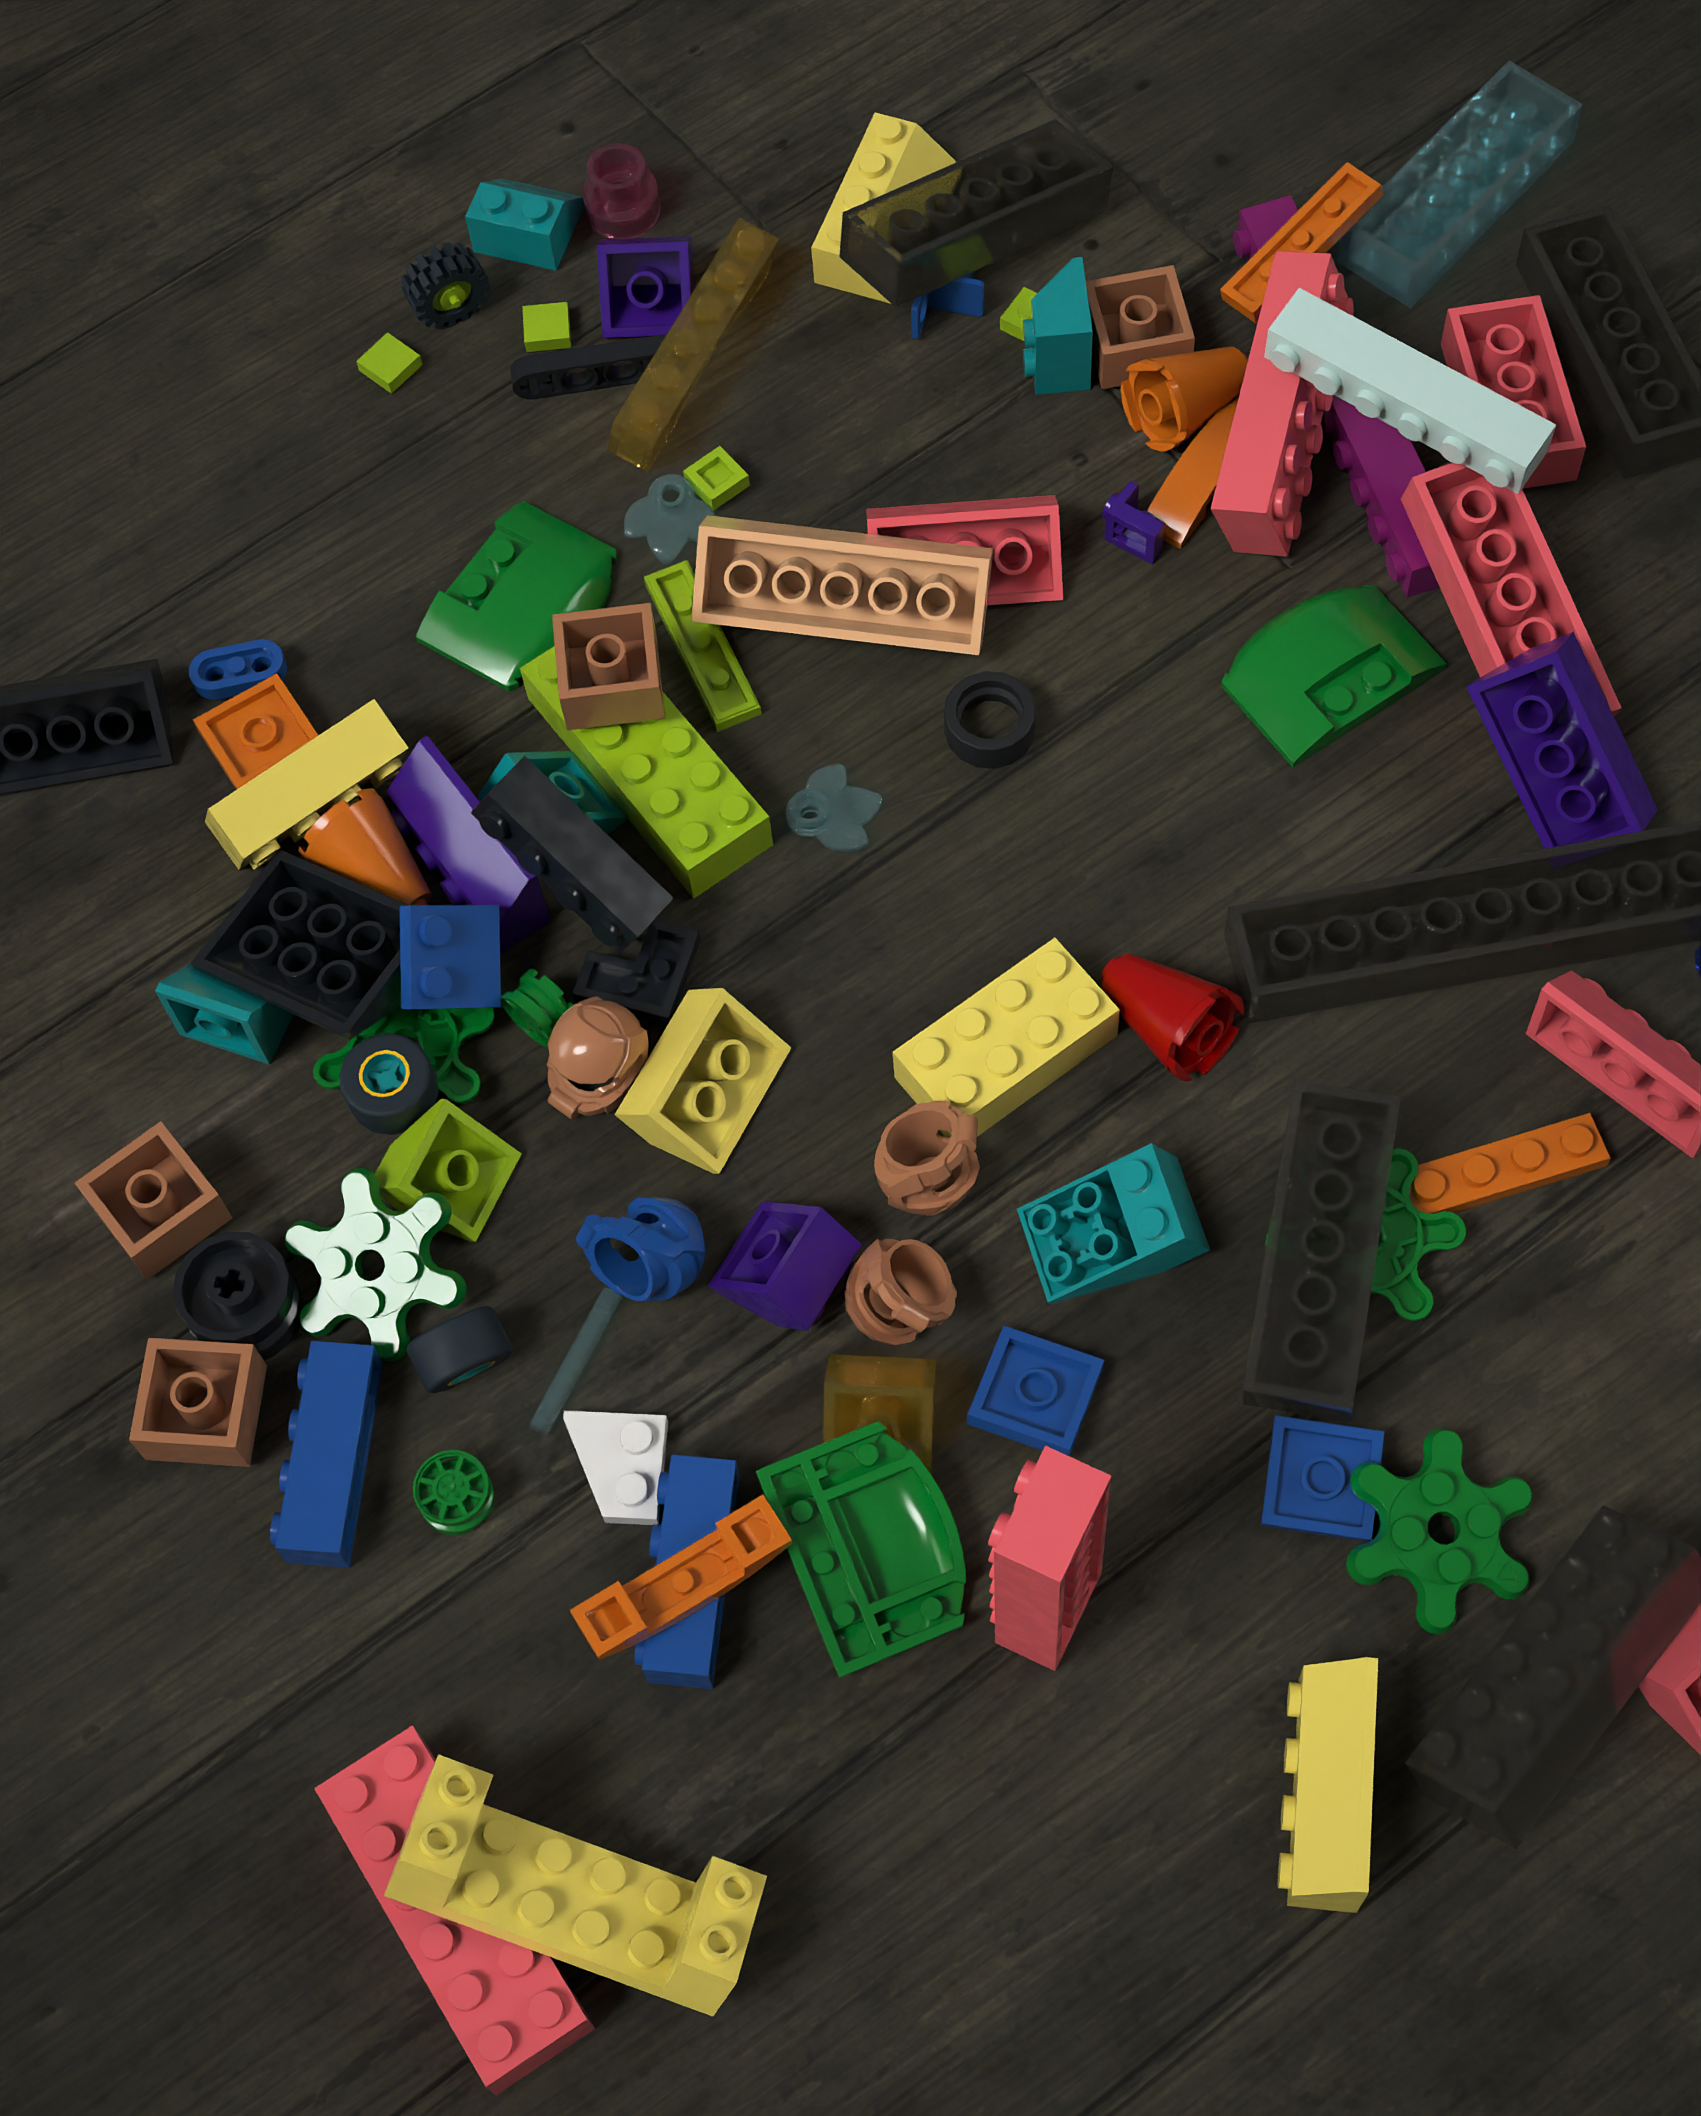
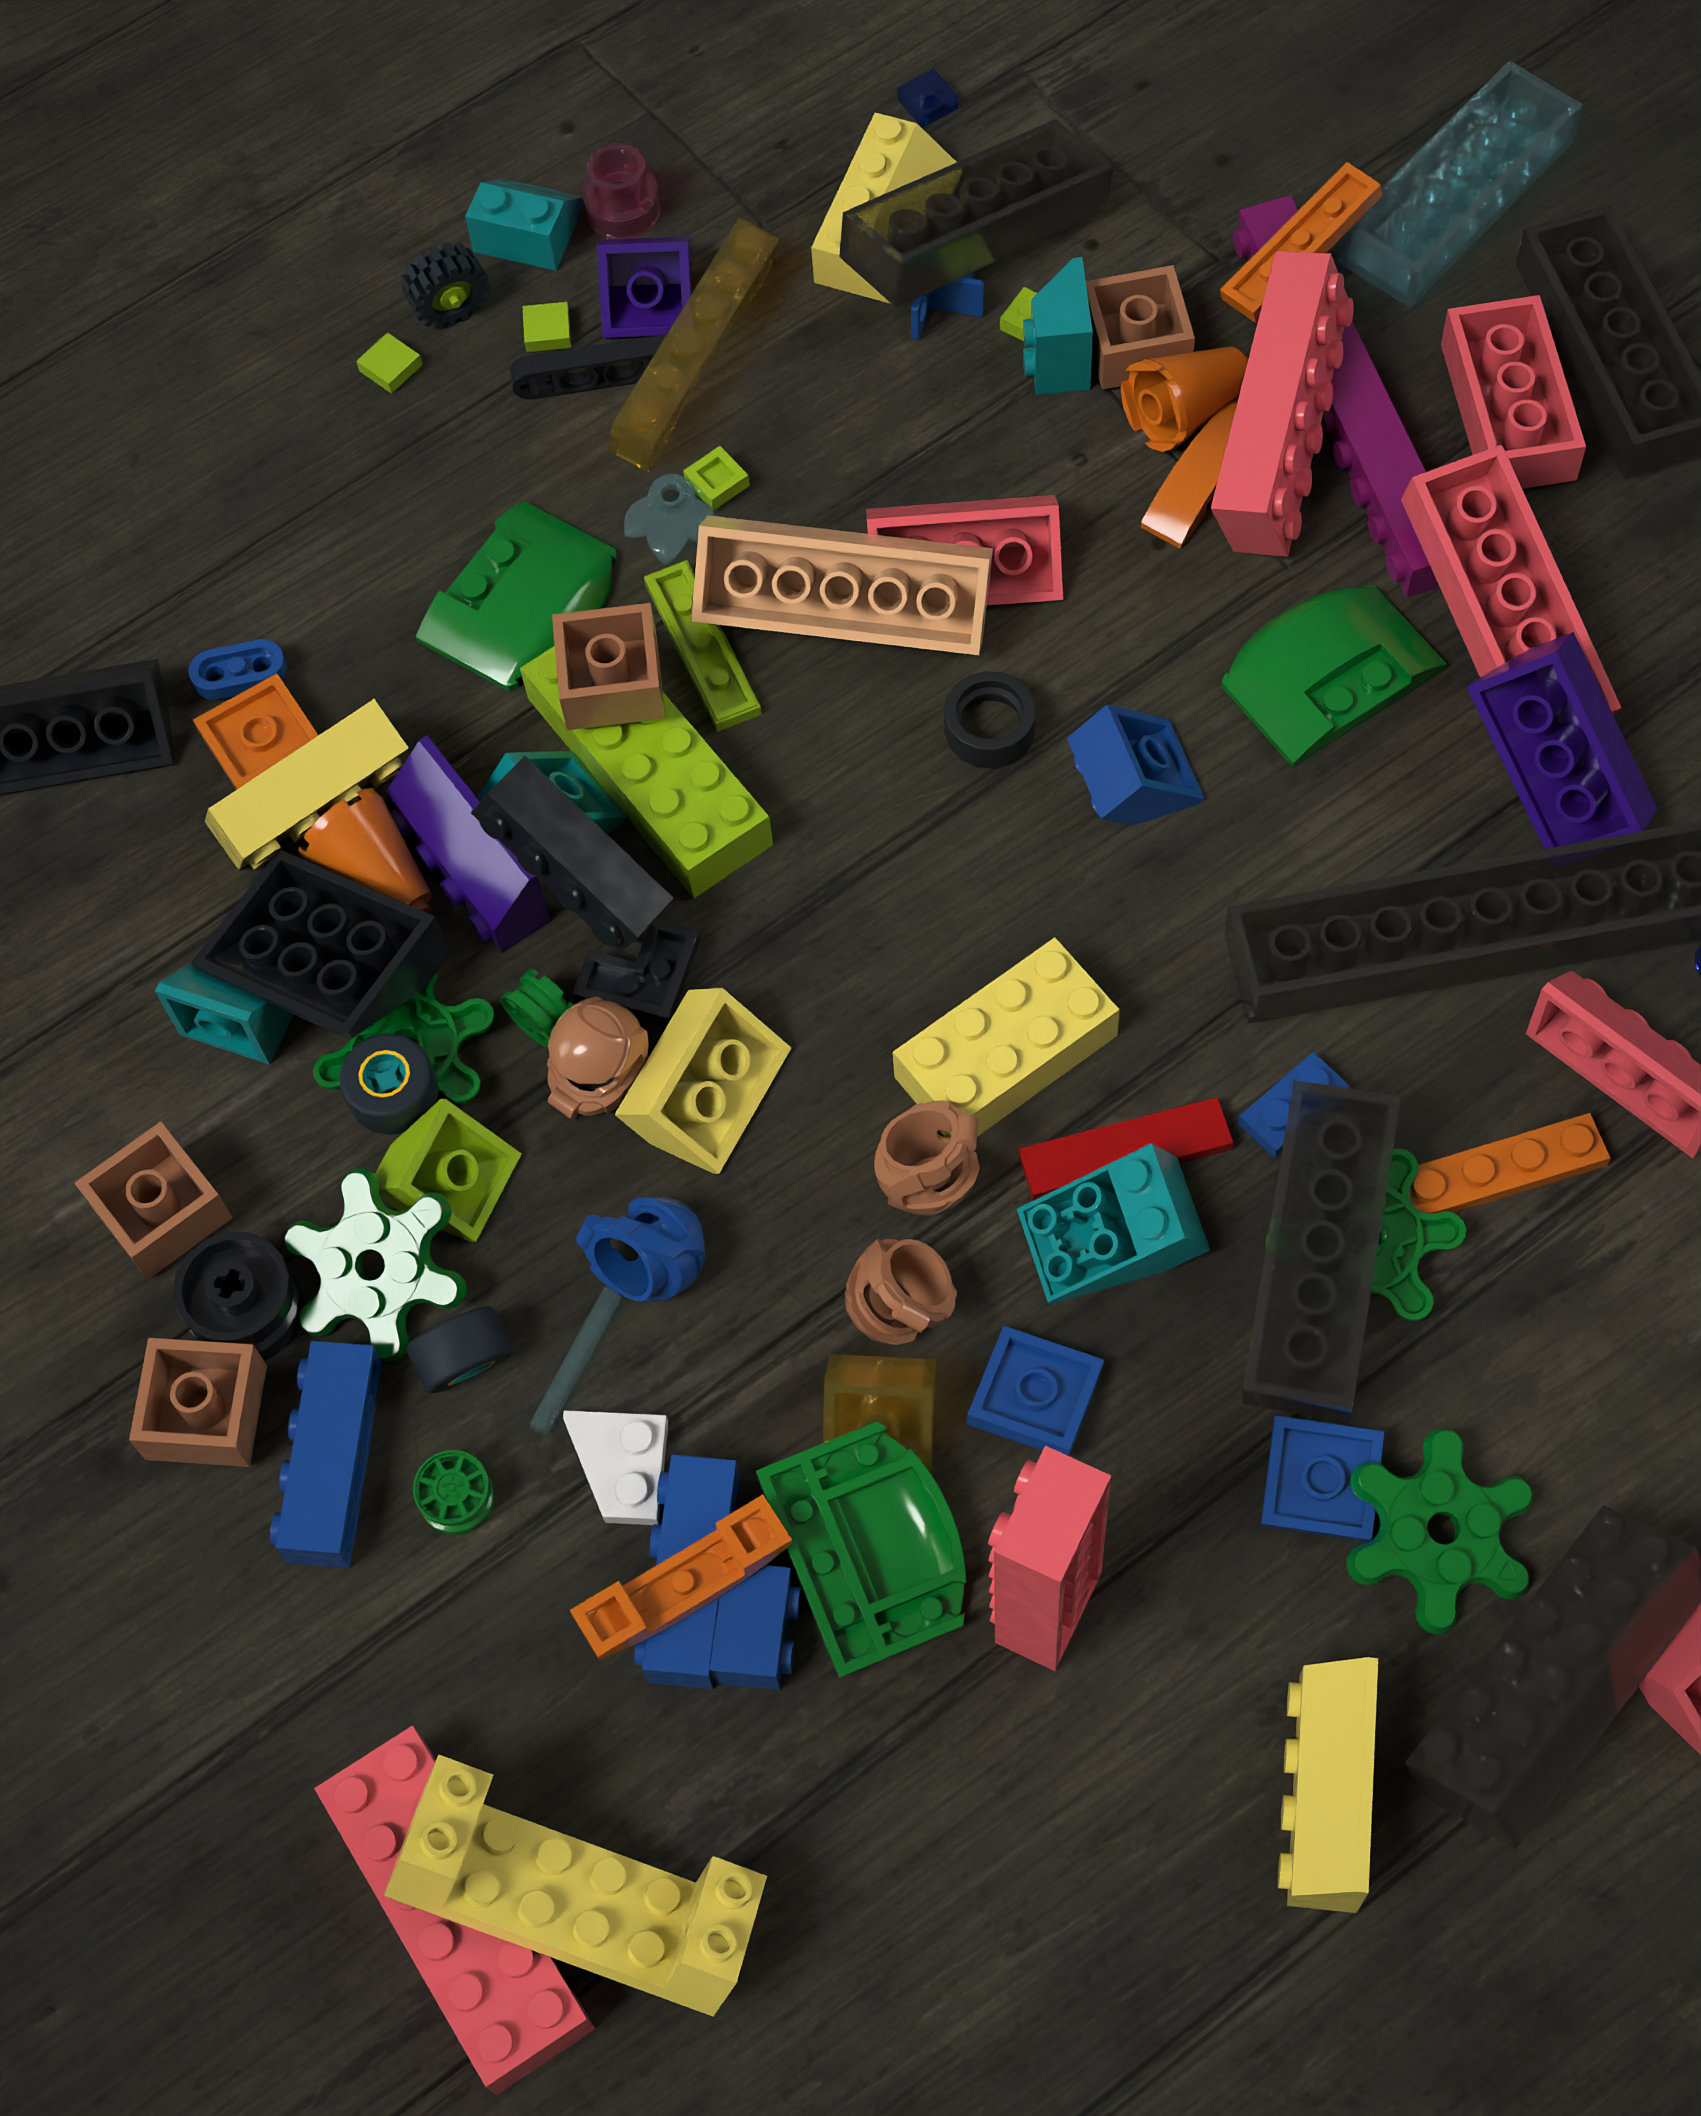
(450, 956): blue plate -> none
(753, 1630): none -> blue brick
(786, 1264): dark purple slope -> none
(839, 807): clear light blue plate -> none
(927, 98): none -> clear blue plate
(1132, 528): dark purple bracket -> none
(1133, 766): none -> blue slope
(1173, 1012): red cone -> none
(1184, 1132): none -> red tile
(1269, 1114): none -> blue plate
(1408, 391): light aqua brick -> none

